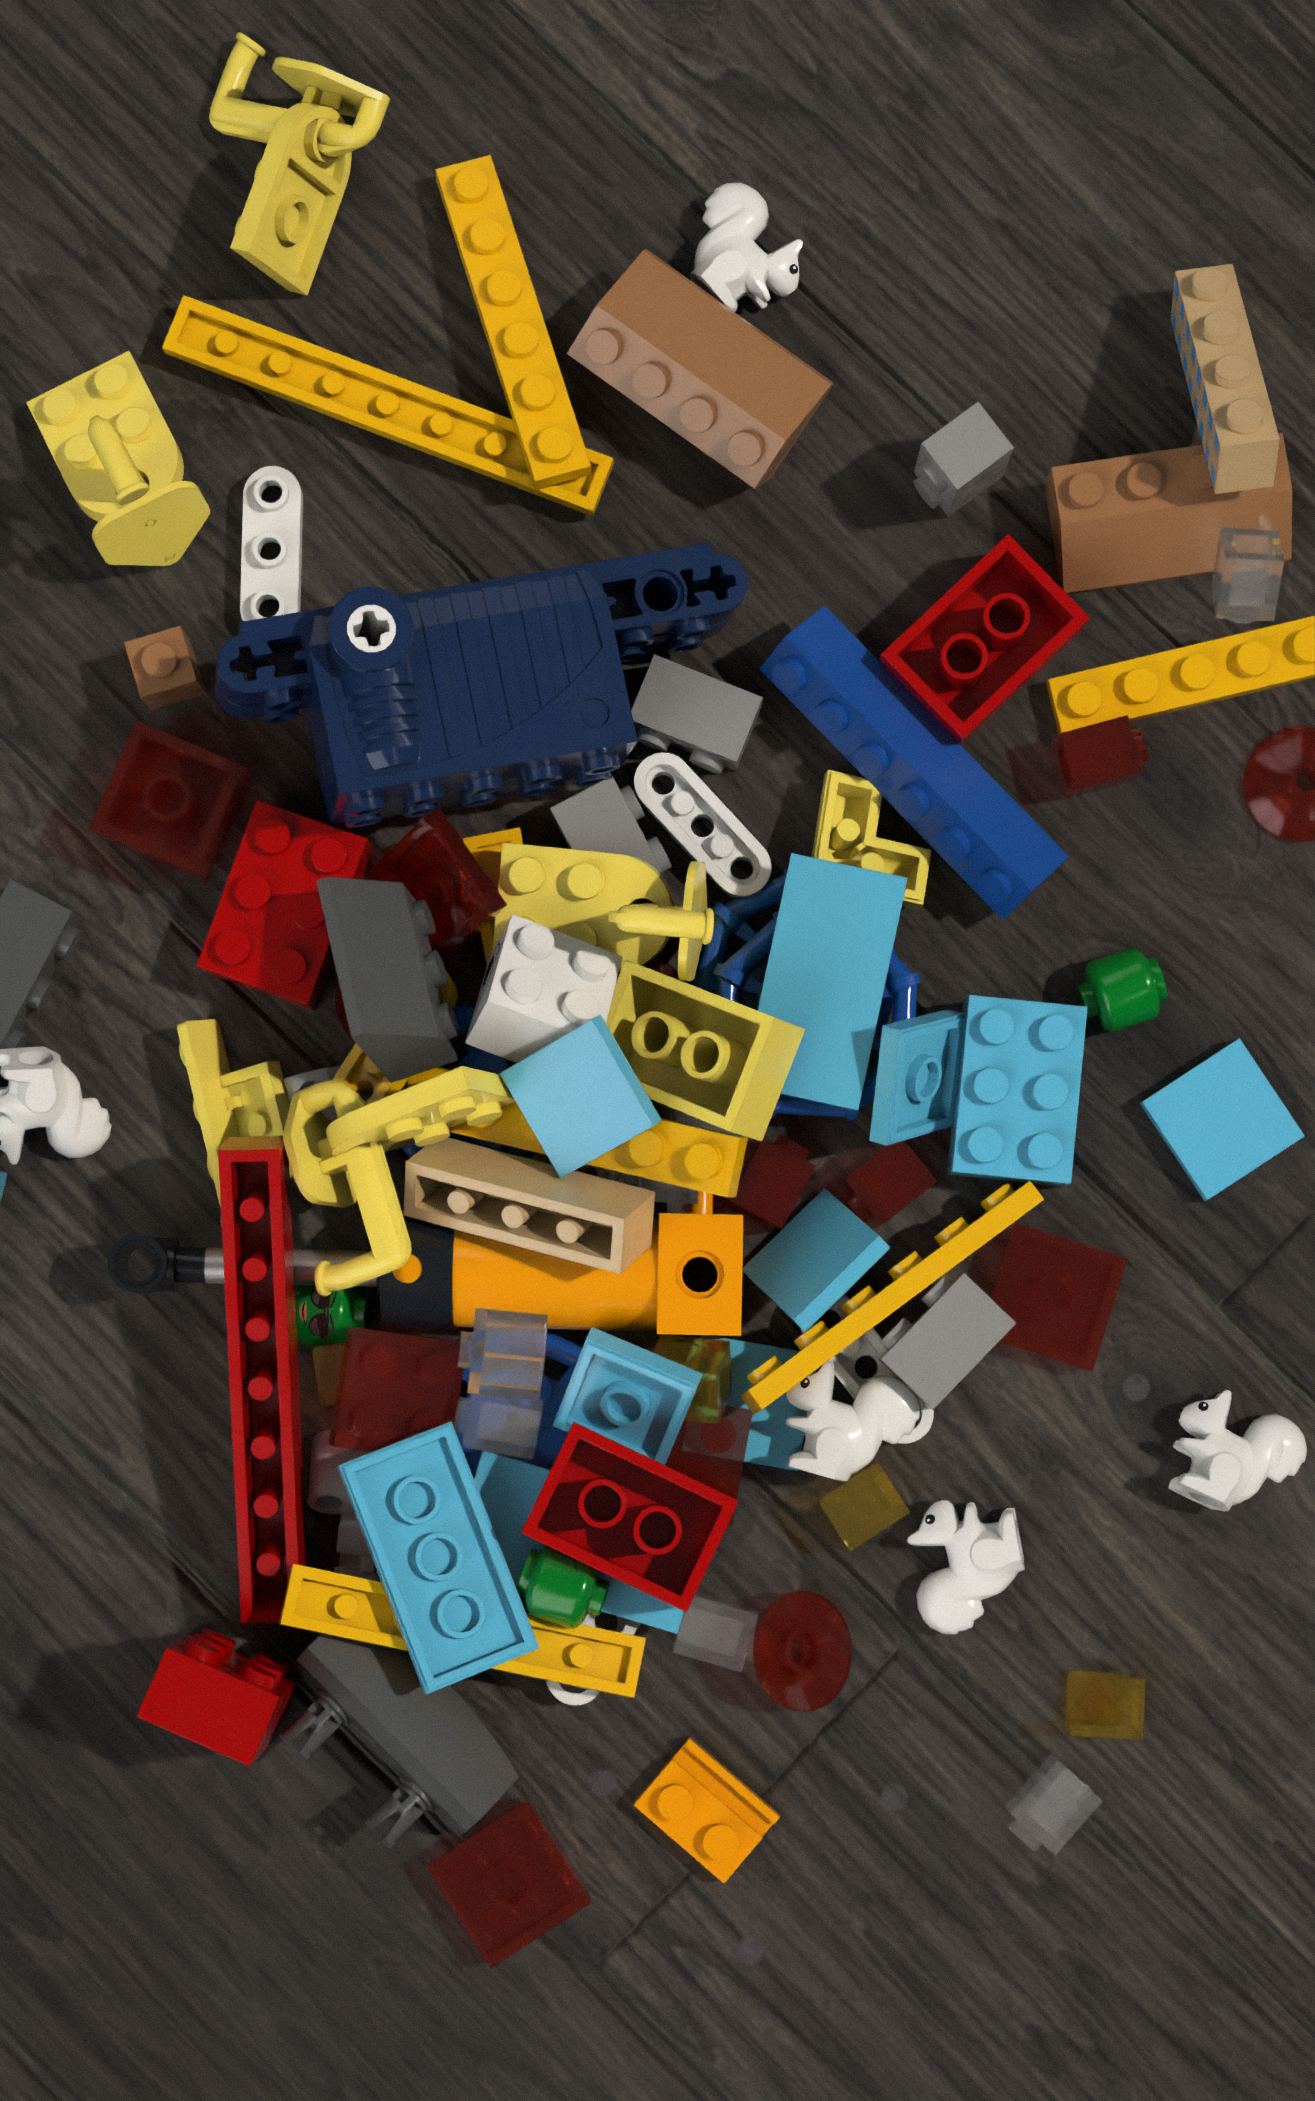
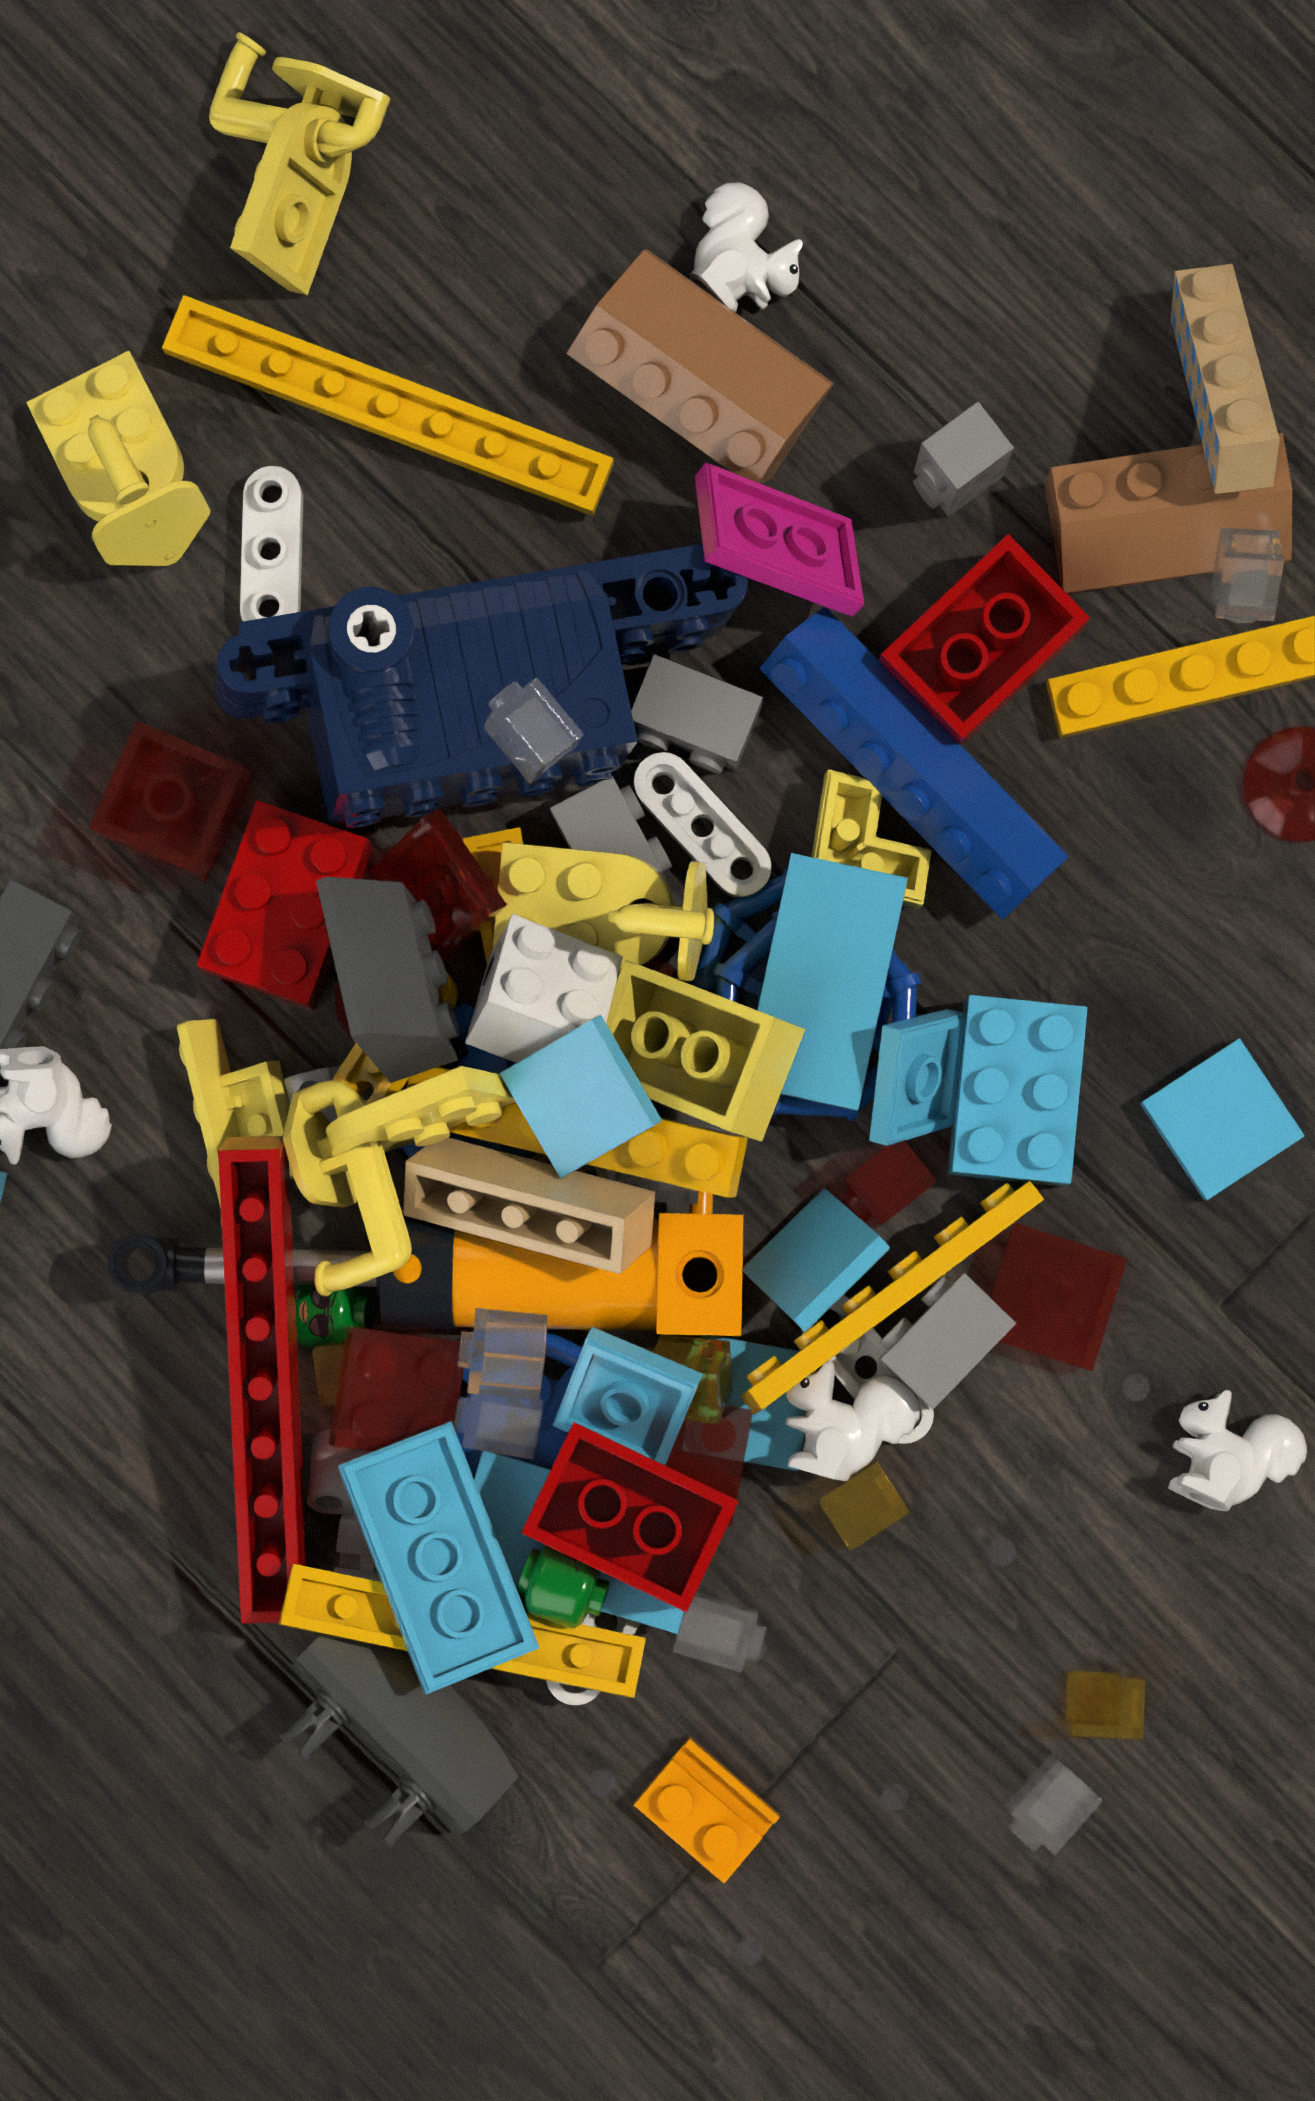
(165, 667): medium nougat brick -> none
(219, 1695): red brick -> none
(509, 1883): clear red plate -> none
(513, 322): yellow plate -> none
(531, 728): none -> clear brick
(774, 1181): clear red brick -> none
(778, 540): none -> dark pink tile
(819, 1651): clear red dish -> none
(980, 1561): white animal -> none
(1100, 756): clear red brick -> none
(1122, 989): green head -> none

